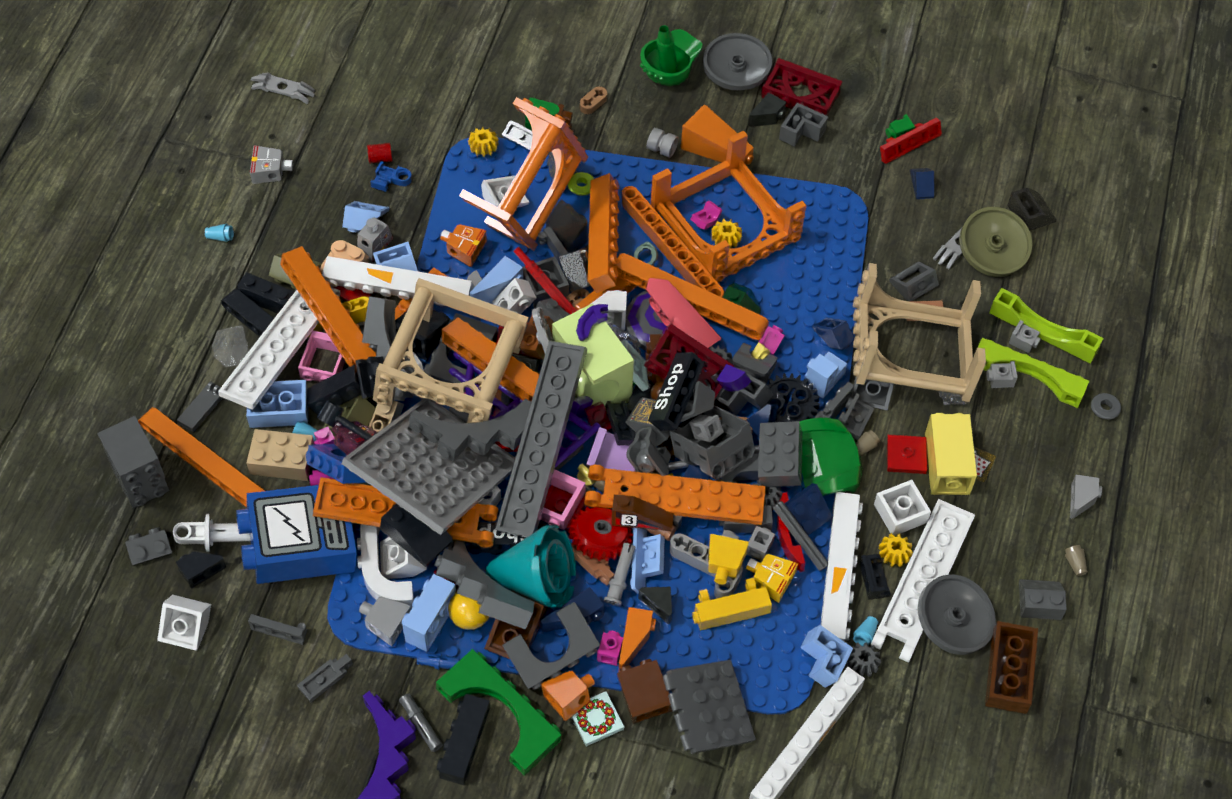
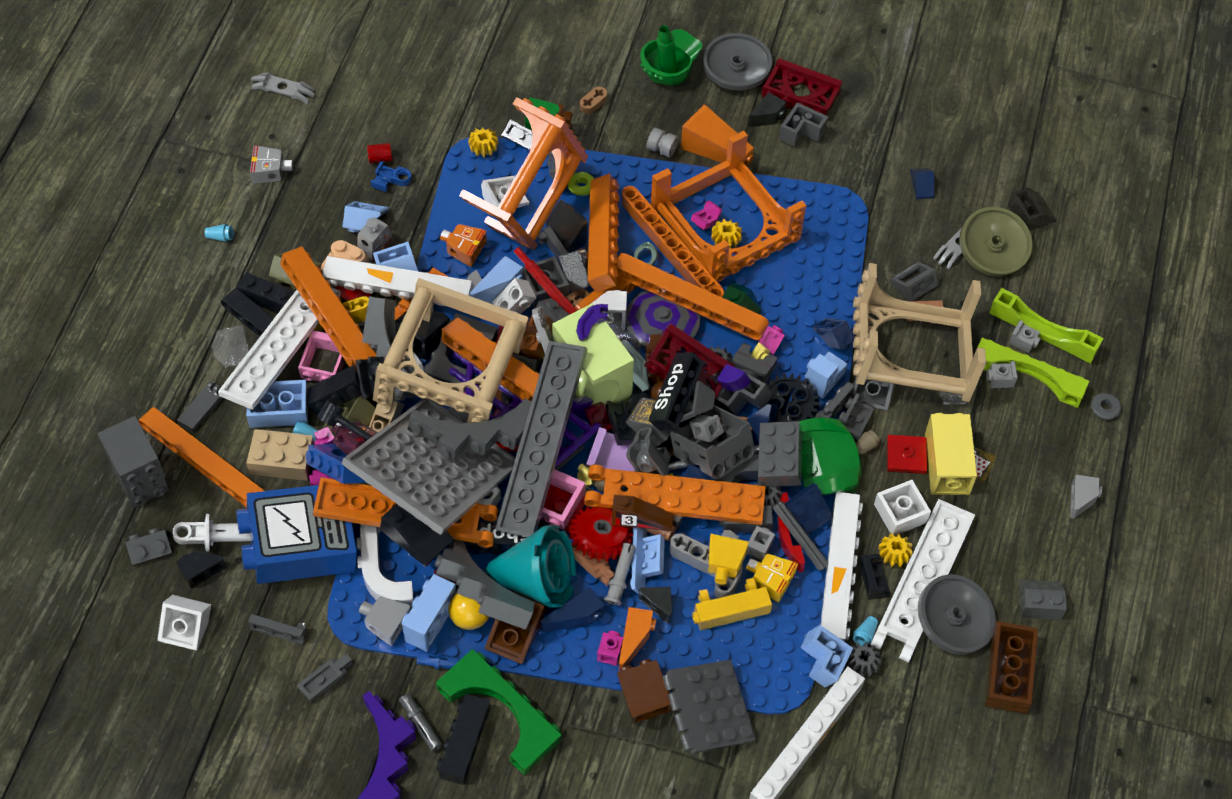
(397, 561): white slope -> none
(567, 693): orange torso -> none
(581, 643): dark grey arch -> none
(597, 719): tile -> none
(675, 309): coral panel -> none
(899, 127): green brick -> none
(909, 141): red hinge -> none
(1076, 559): dark tan cone -> none

